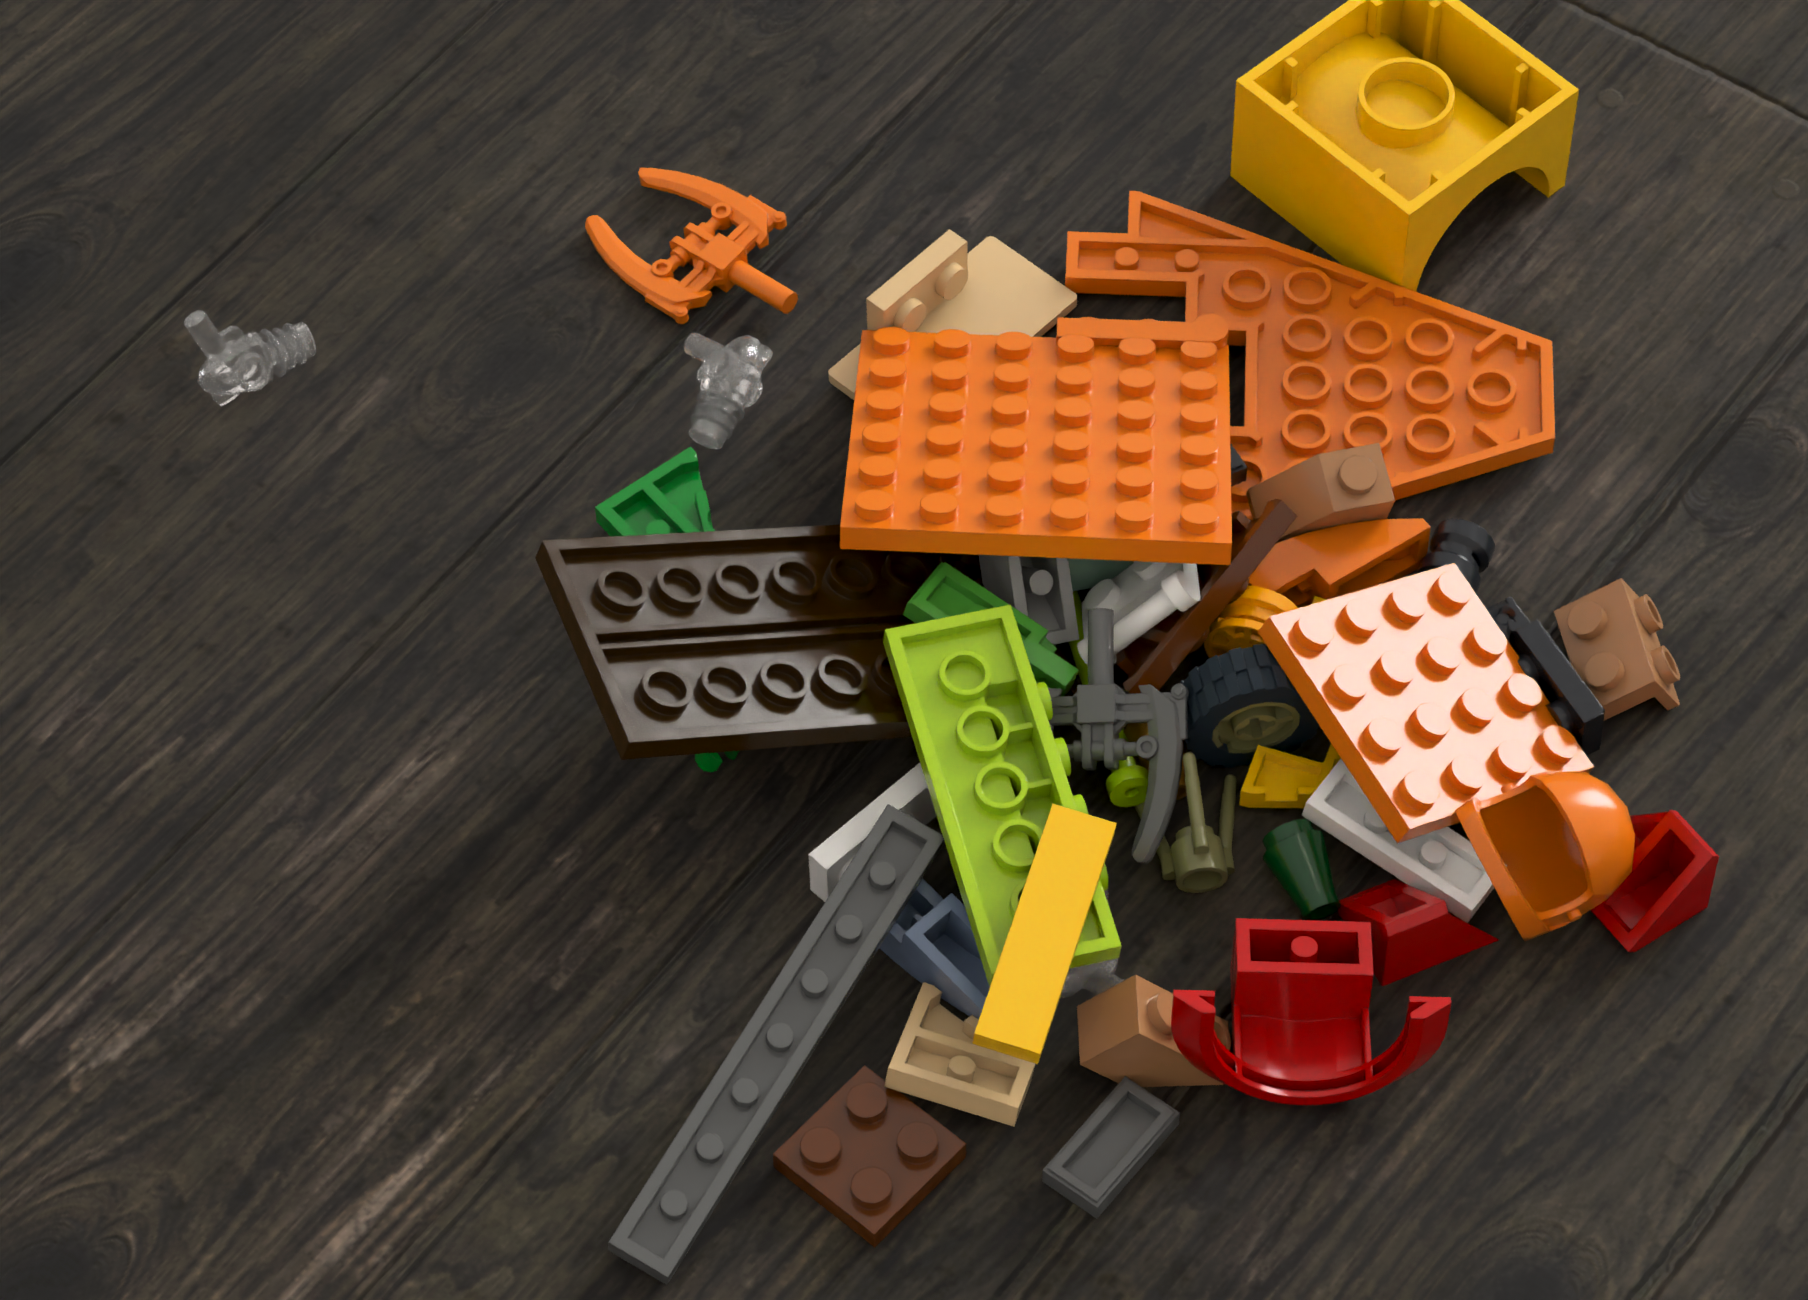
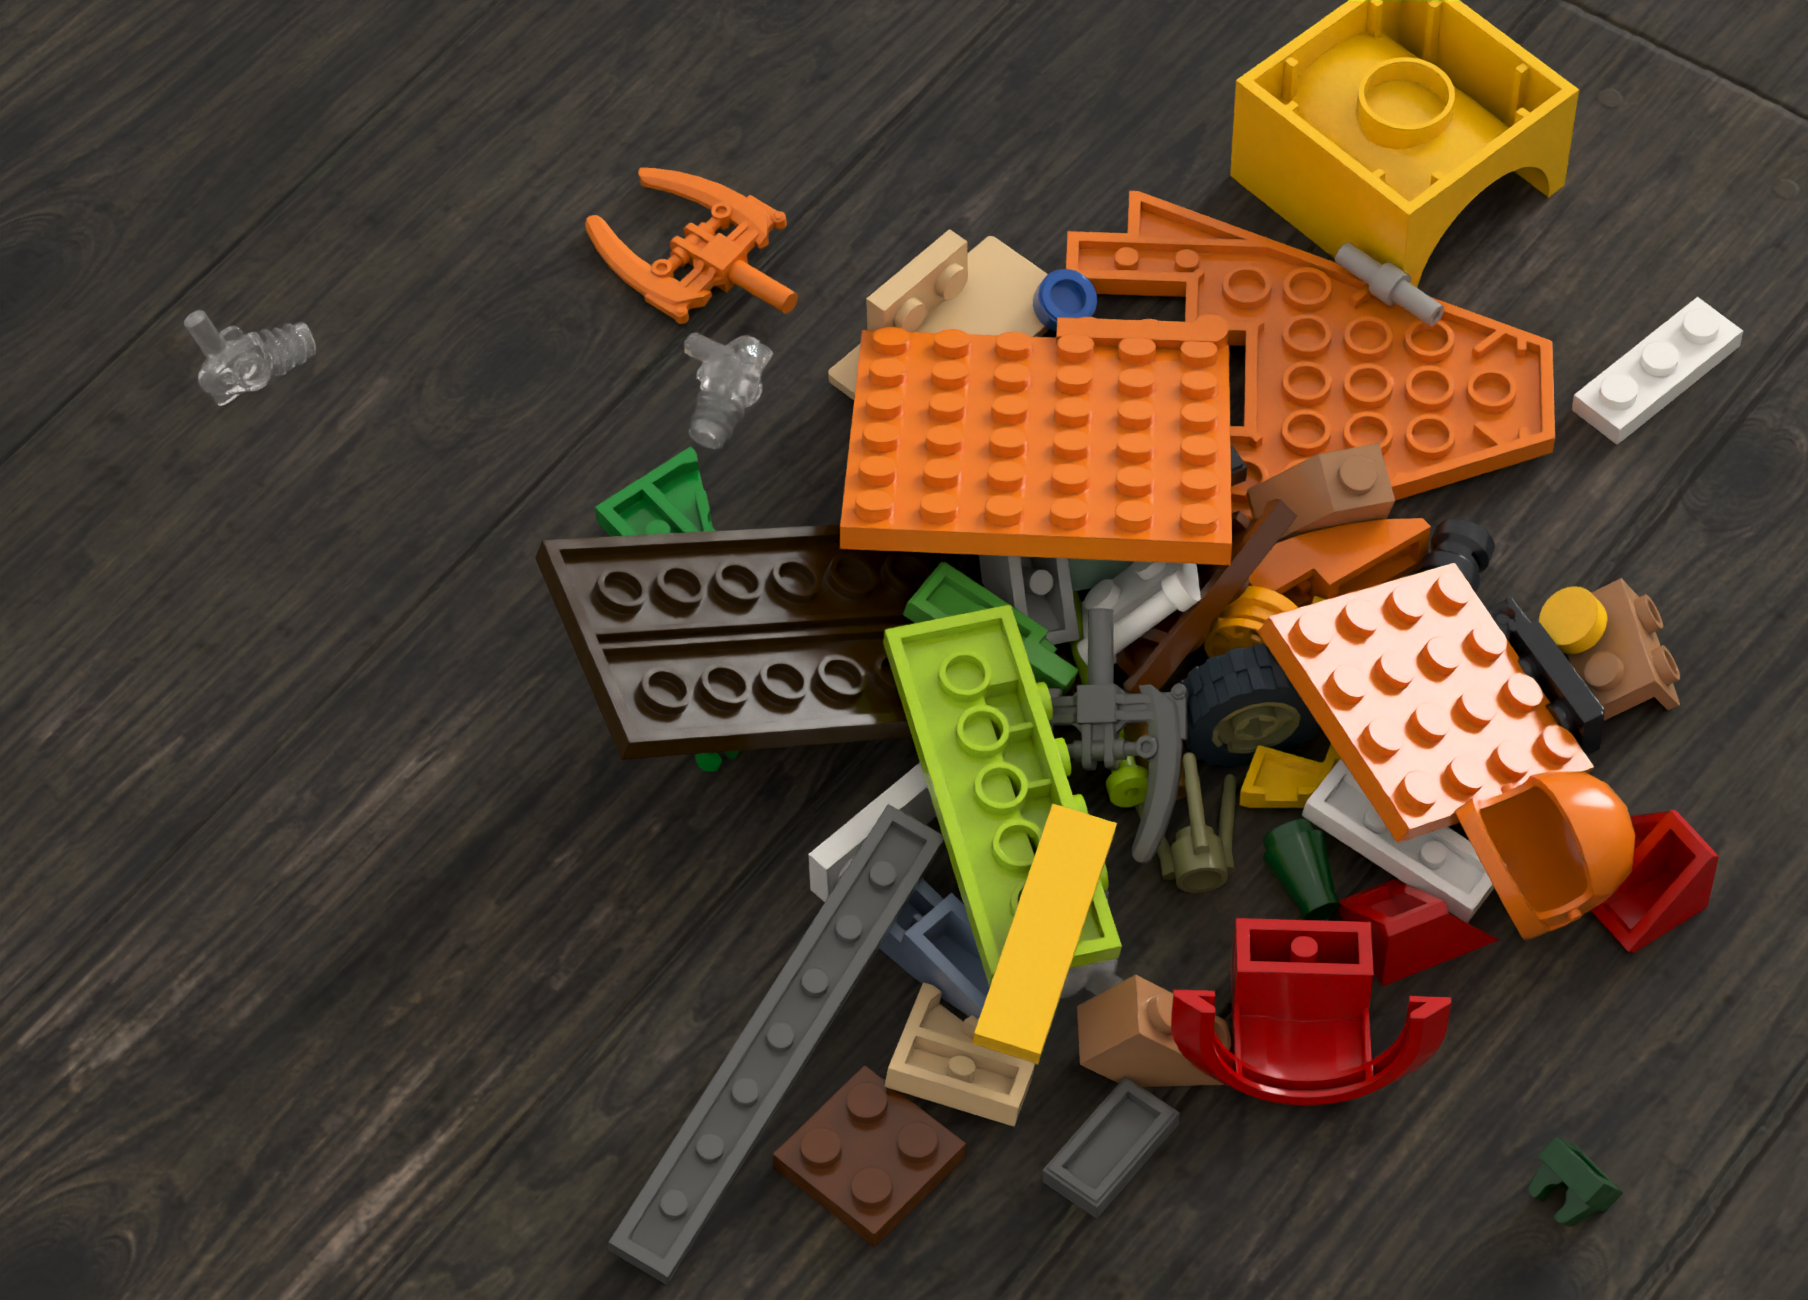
(1064, 295): none -> blue tile
(1389, 284): none -> light grey bar
(1569, 1167): none -> dark green tile
(1573, 619): none -> yellow tile
(1657, 370): none -> white plate

